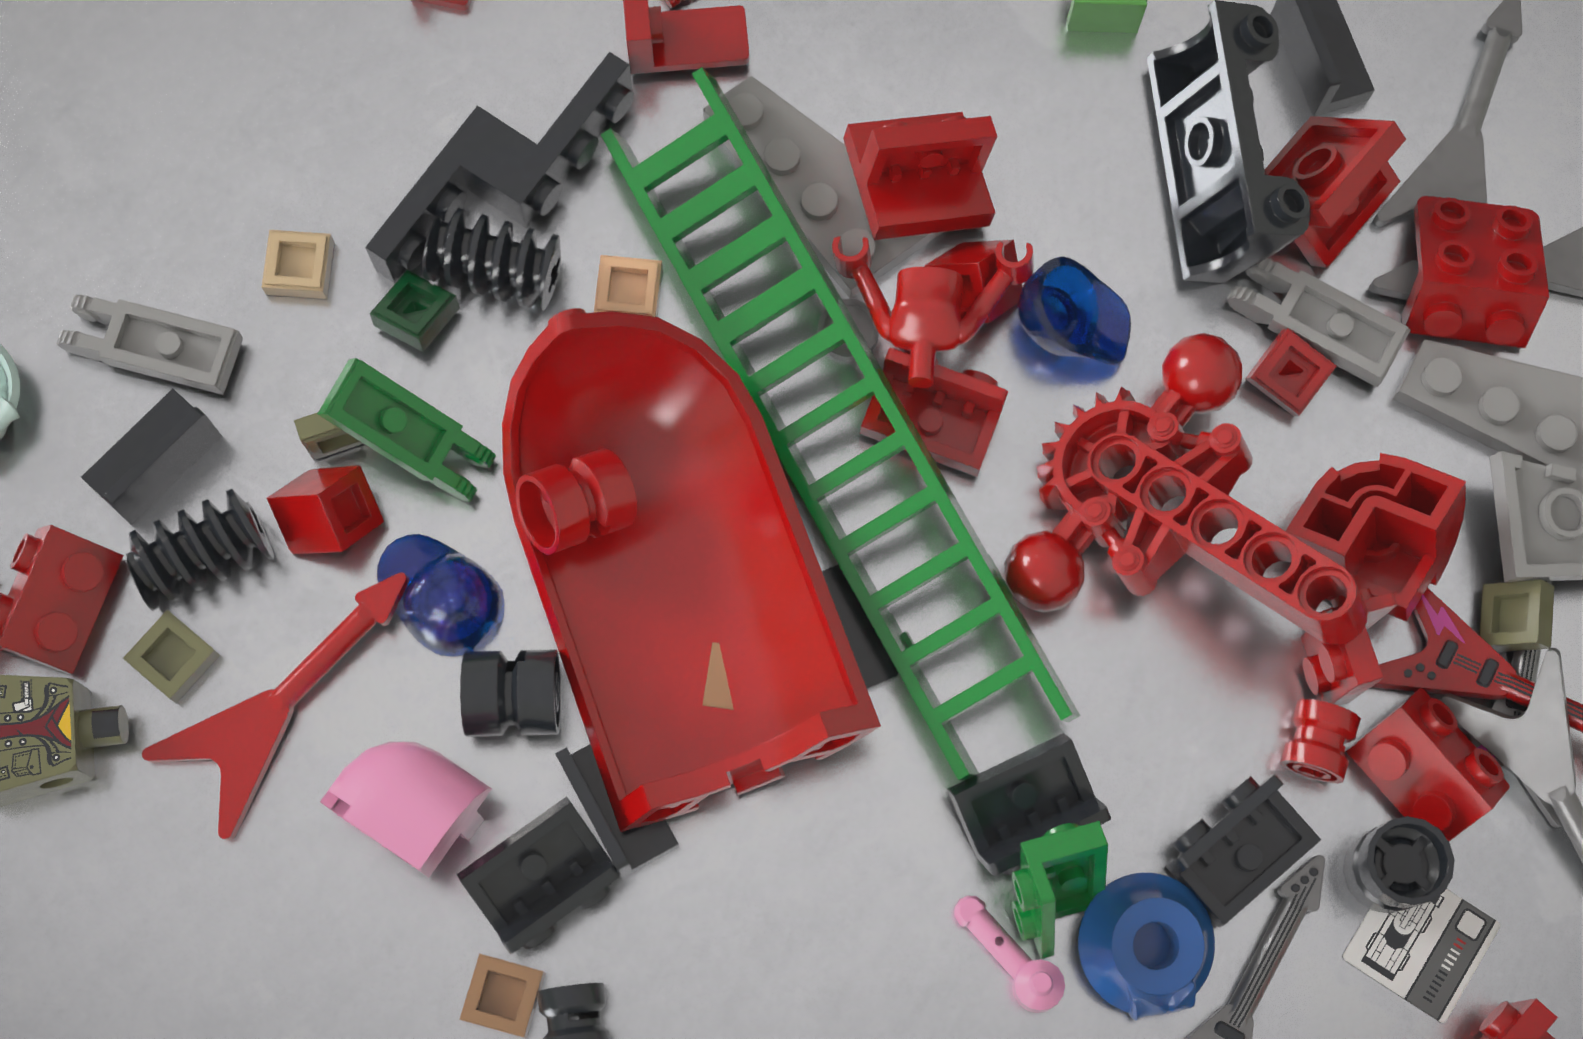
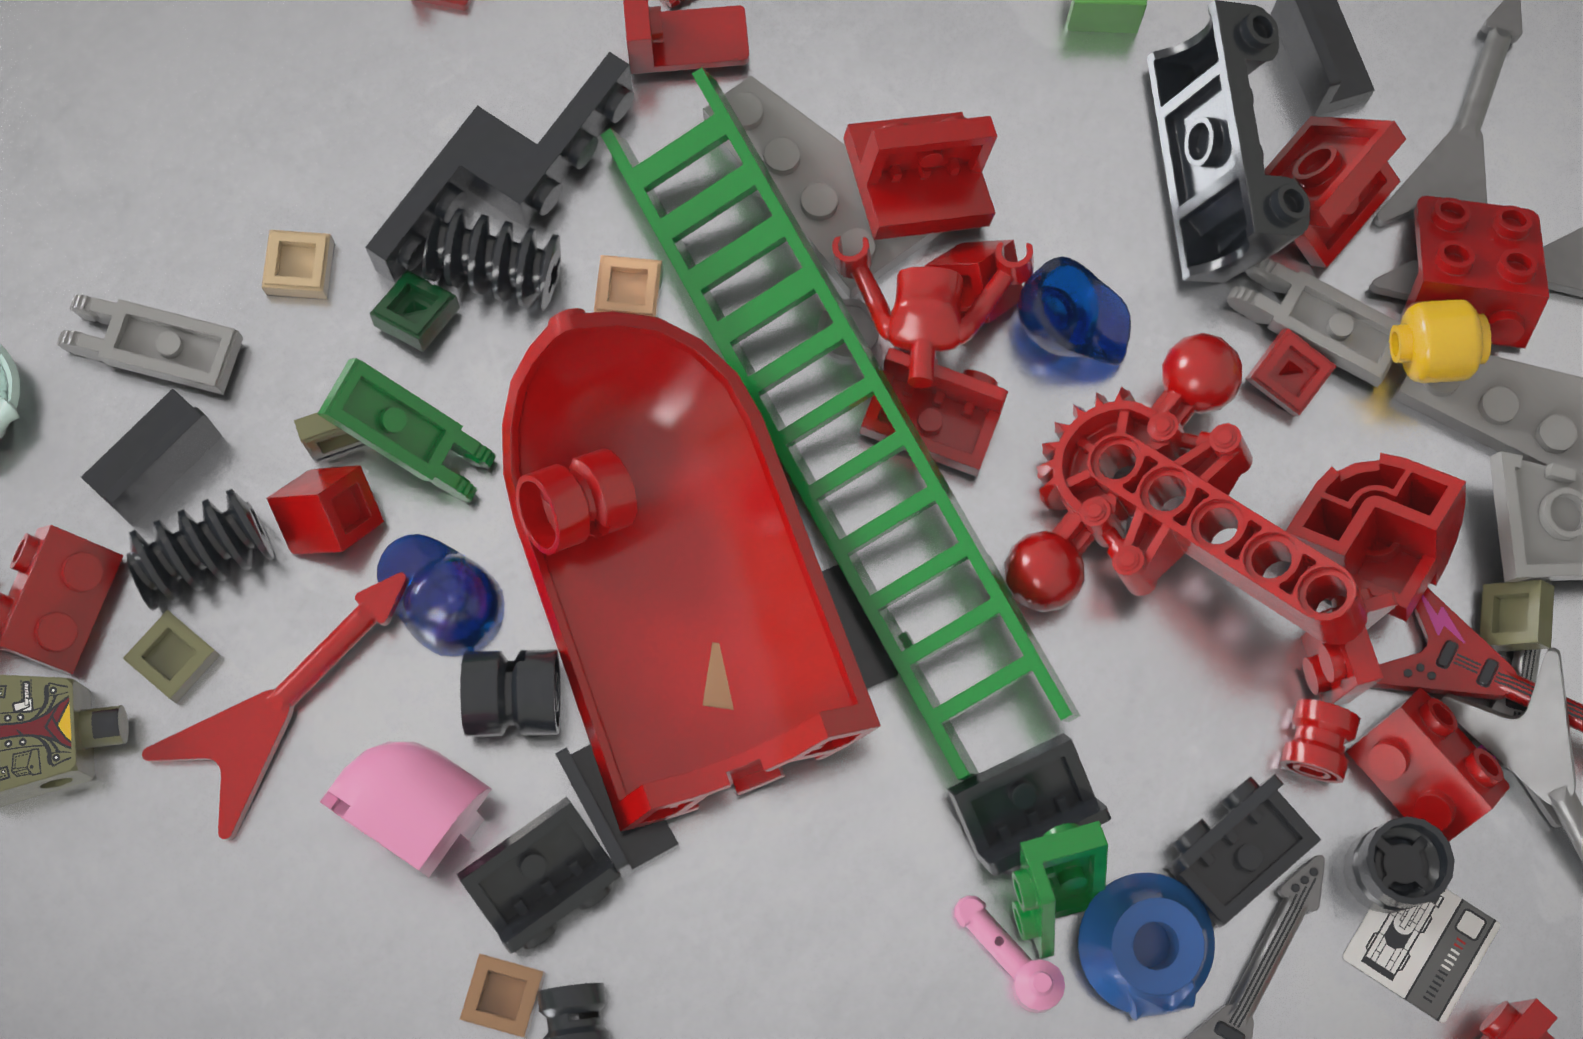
(1441, 341): none -> yellow head

